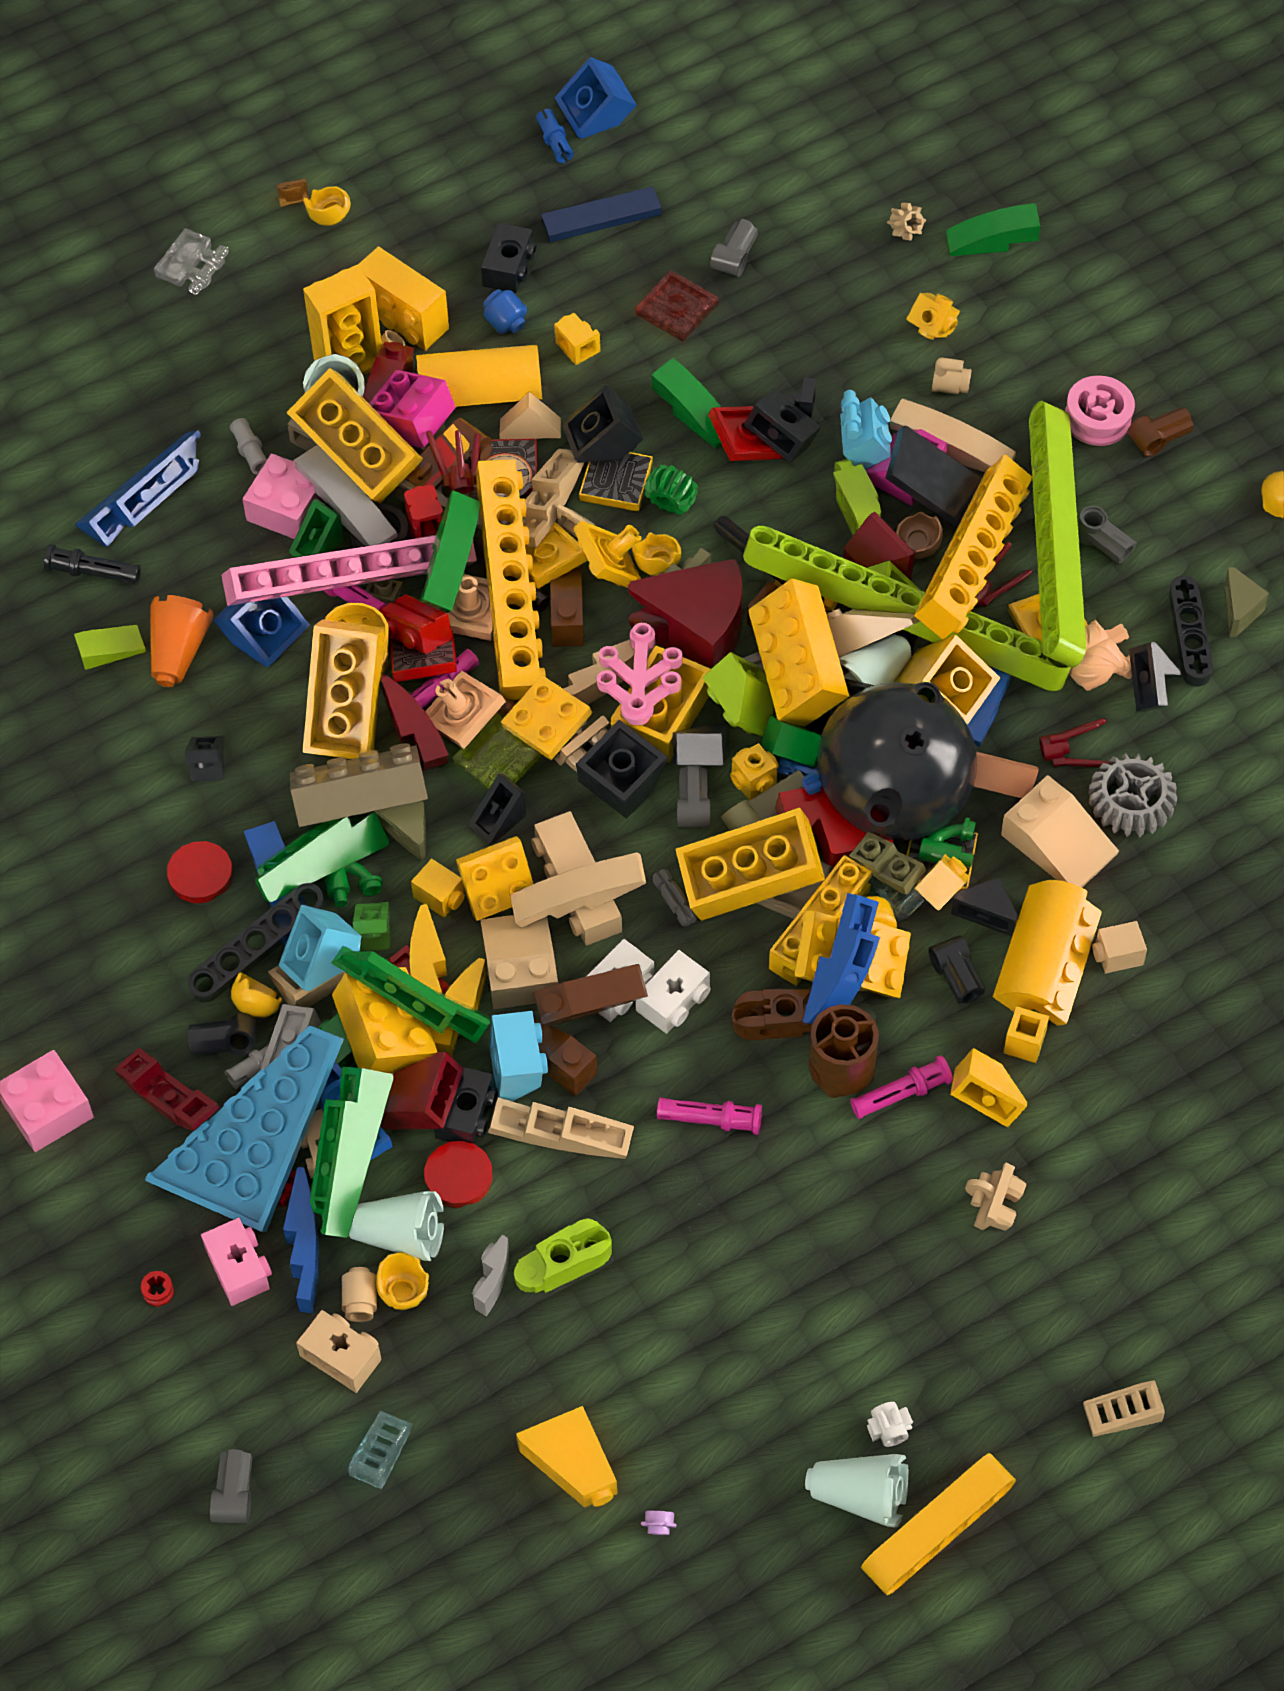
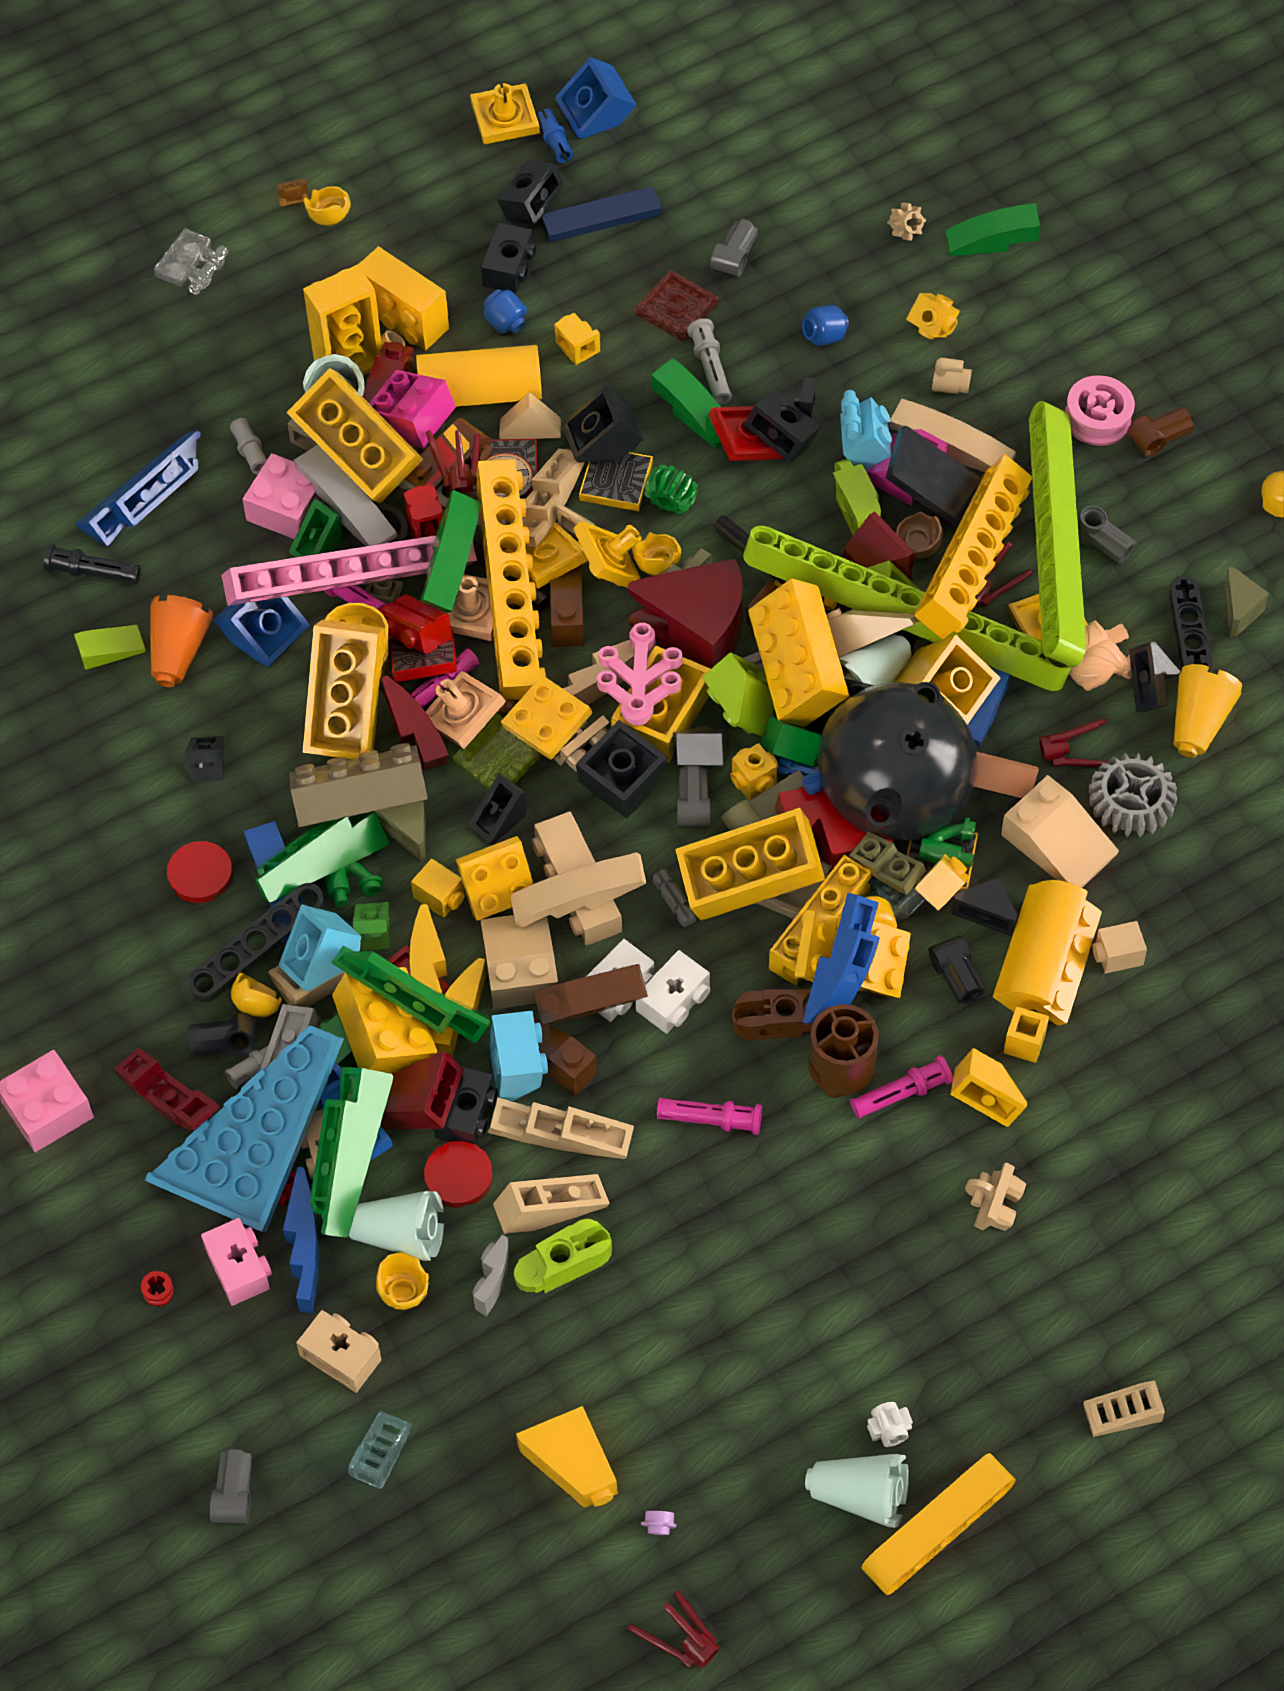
(359, 1294): tan brick -> none
(504, 113): none -> yellow plate
(530, 192): none -> black brick
(545, 1202): none -> tan slope
(699, 1645): none -> dark red plant
(706, 340): none -> light grey pin
(825, 325): none -> blue head
(1202, 707): none -> yellow cone

